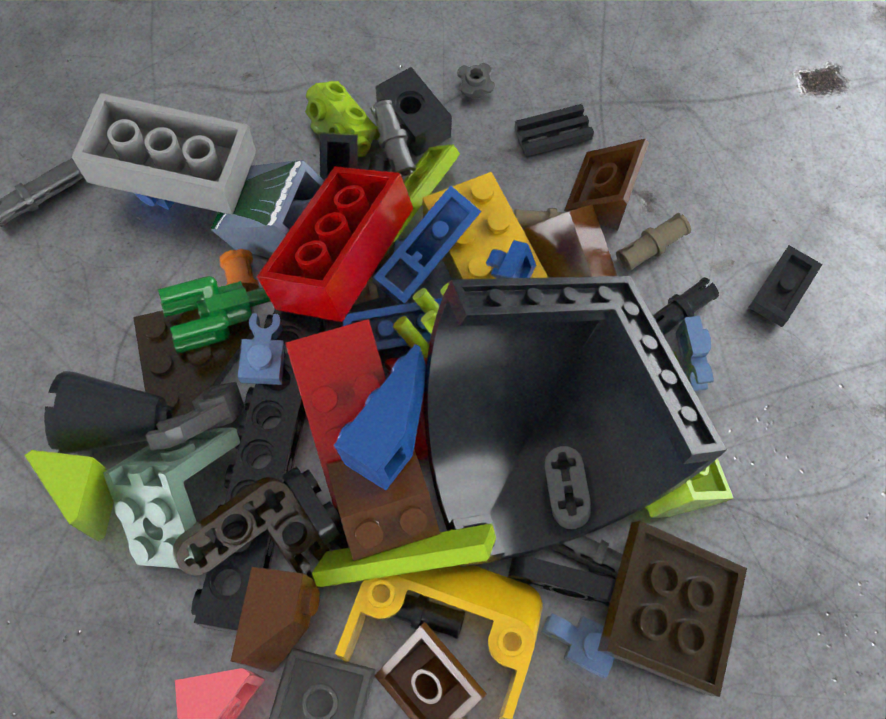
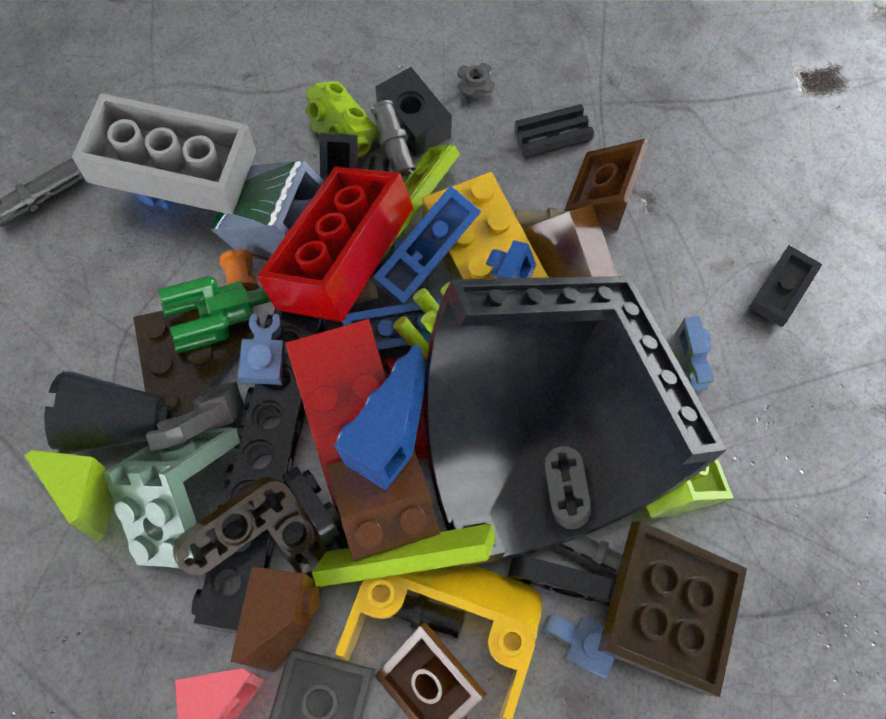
(653, 242): dark tan pin -> none
(685, 305): black pin -> none

